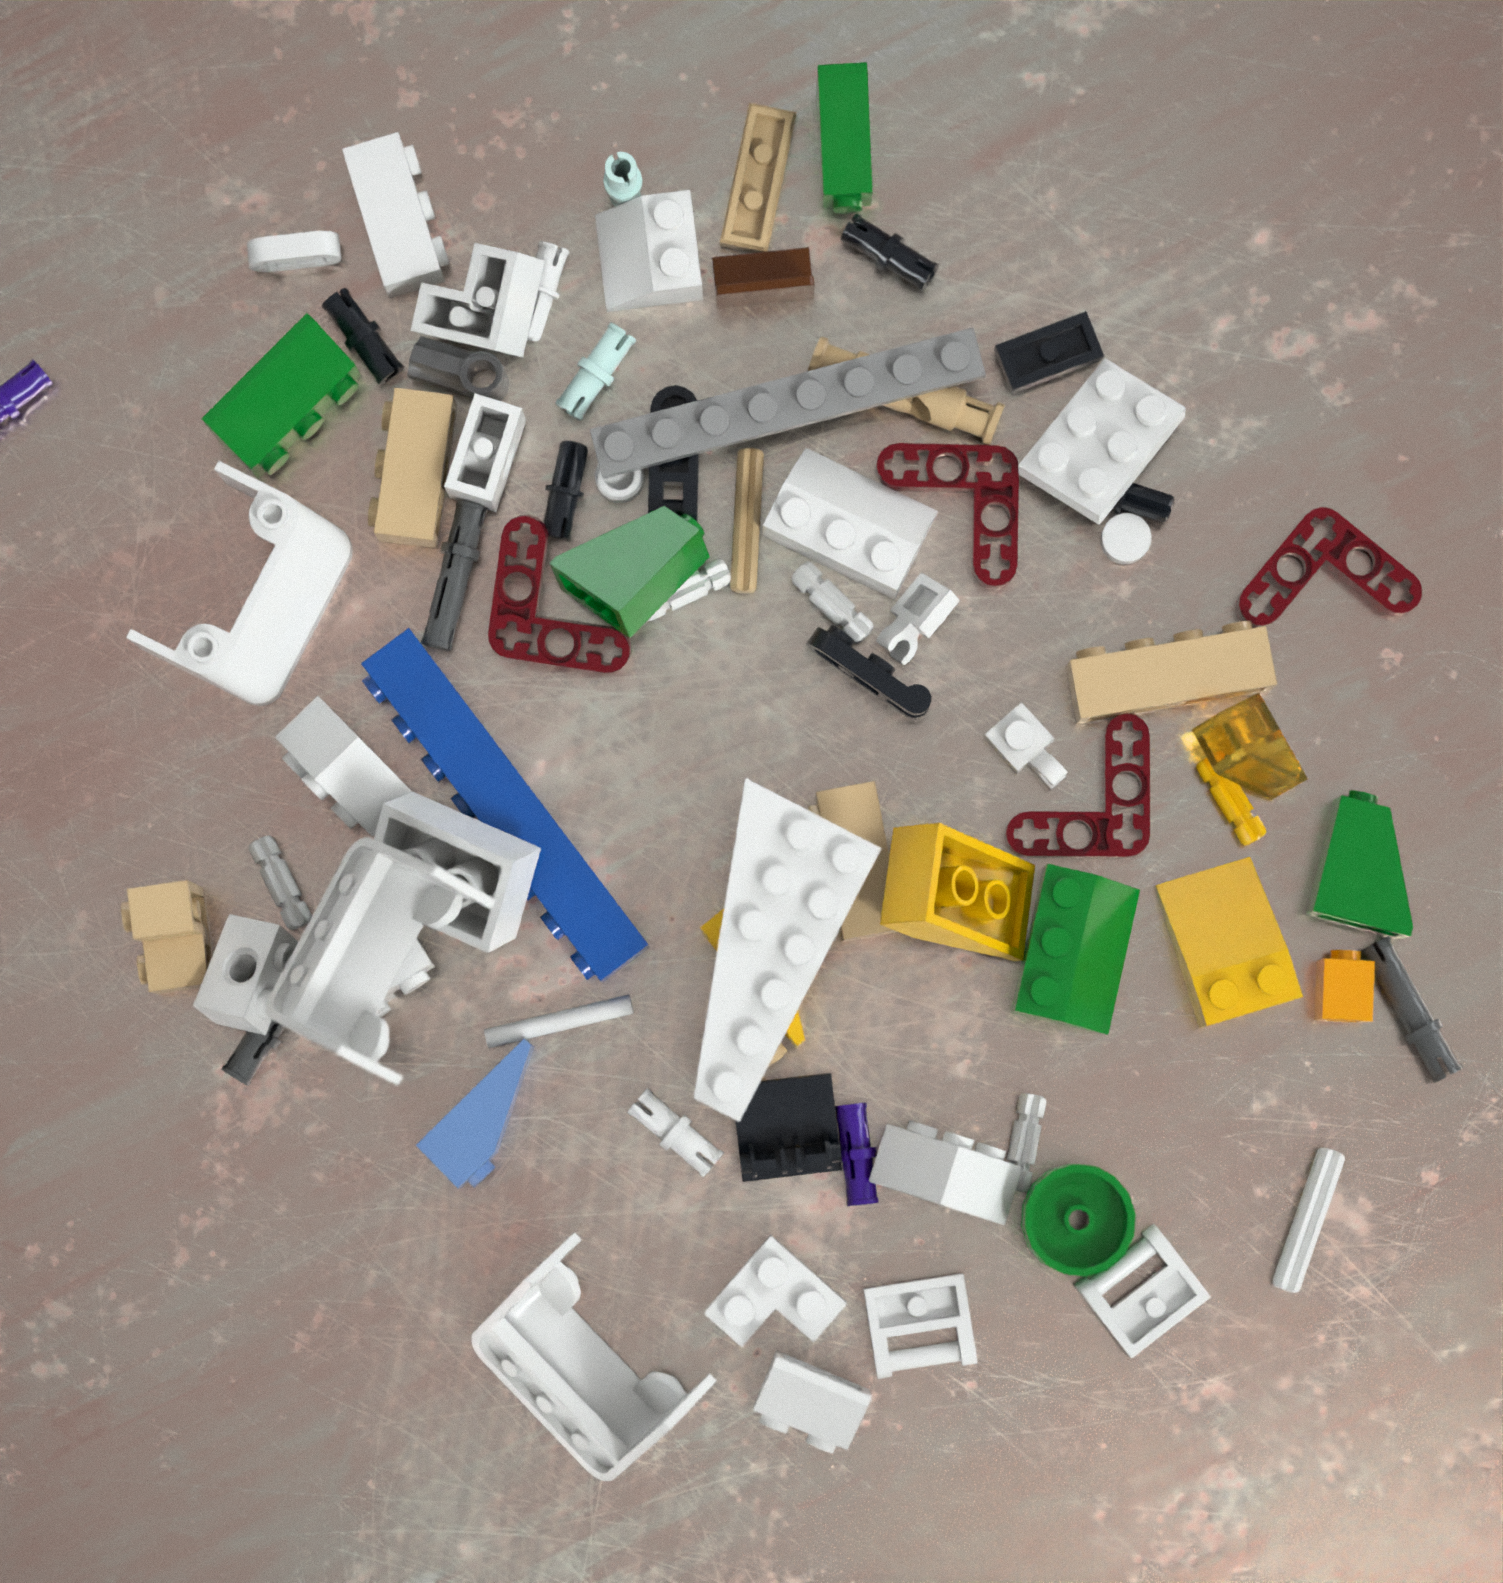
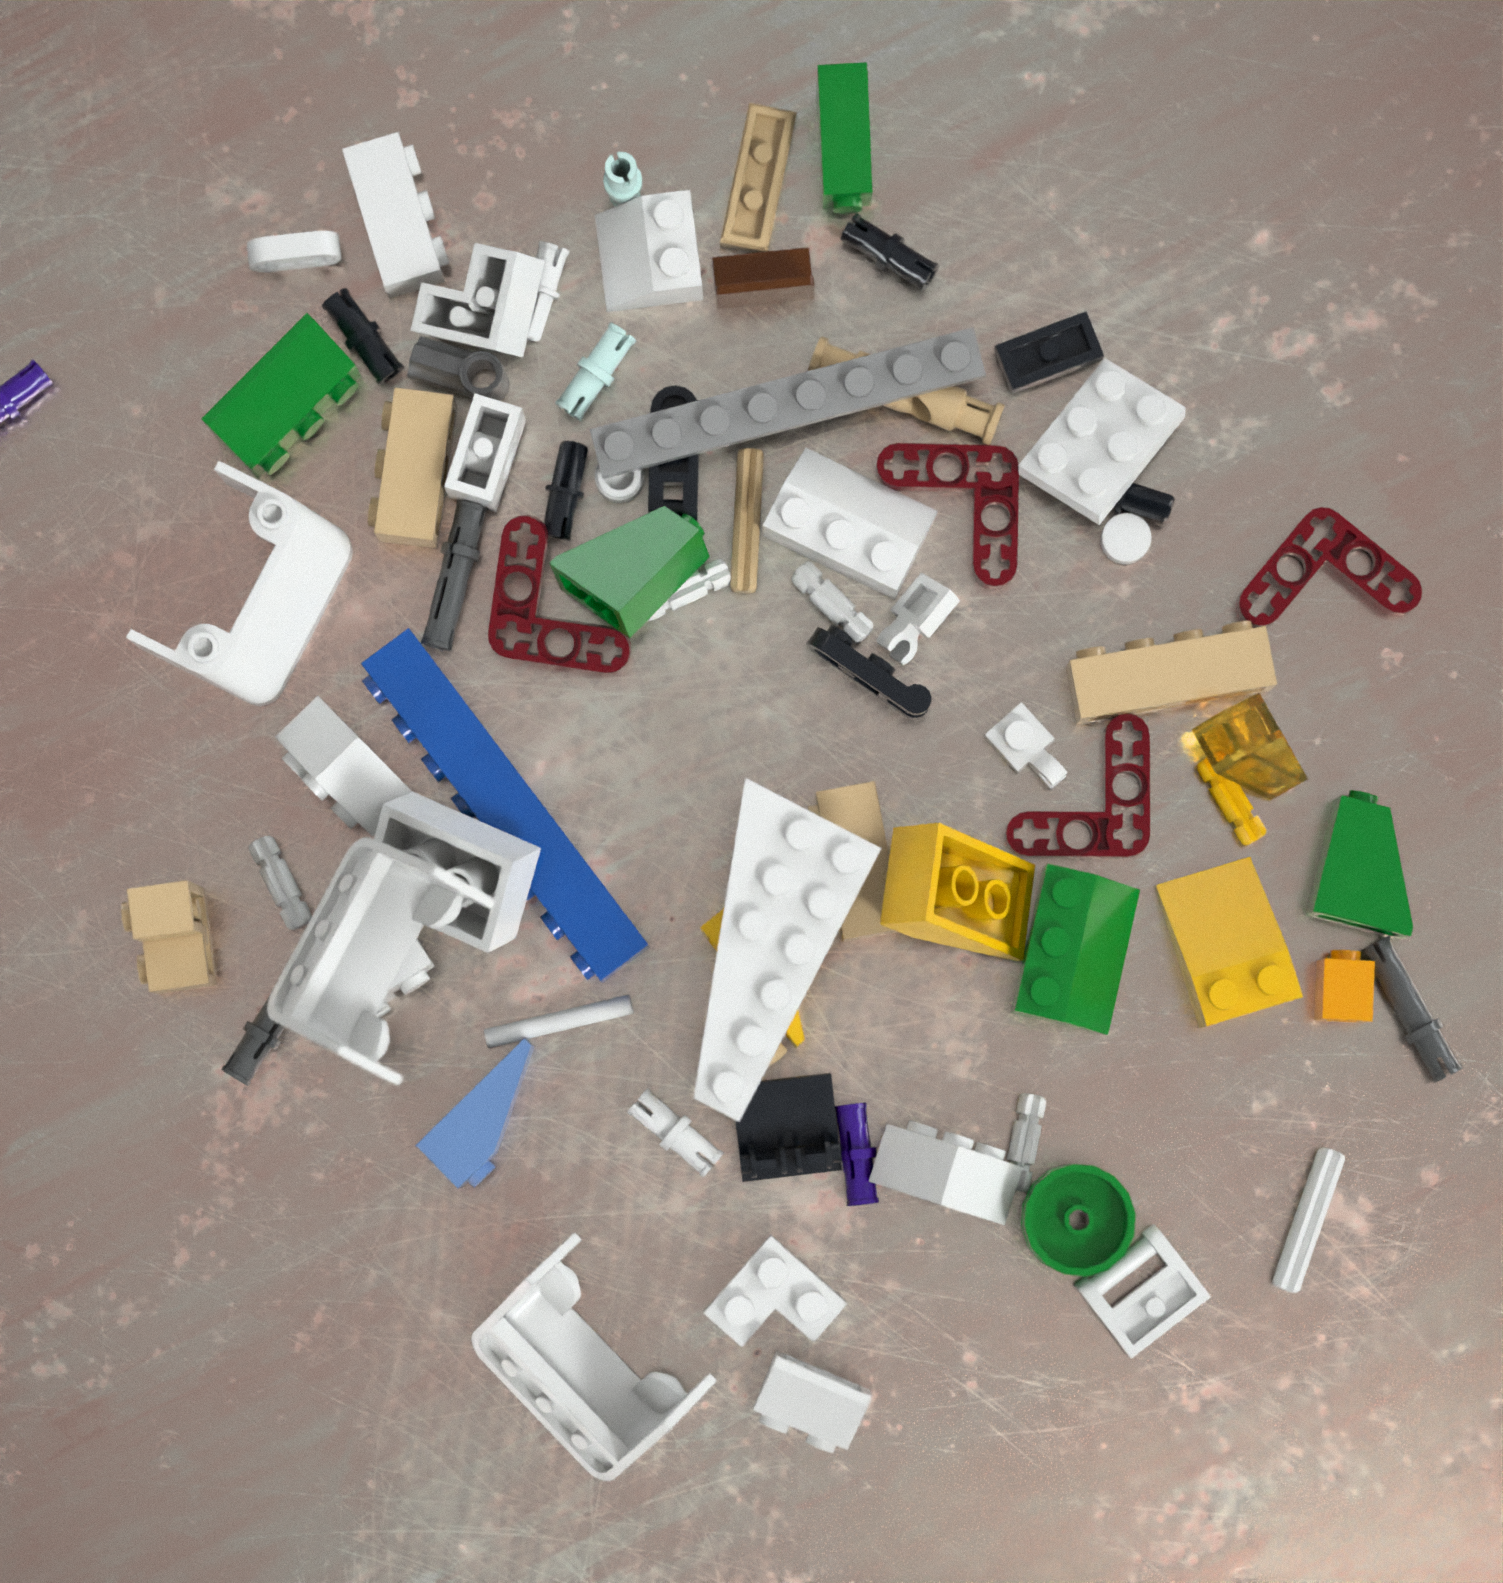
(242, 949): white brick -> none
(919, 1308): white plate -> none

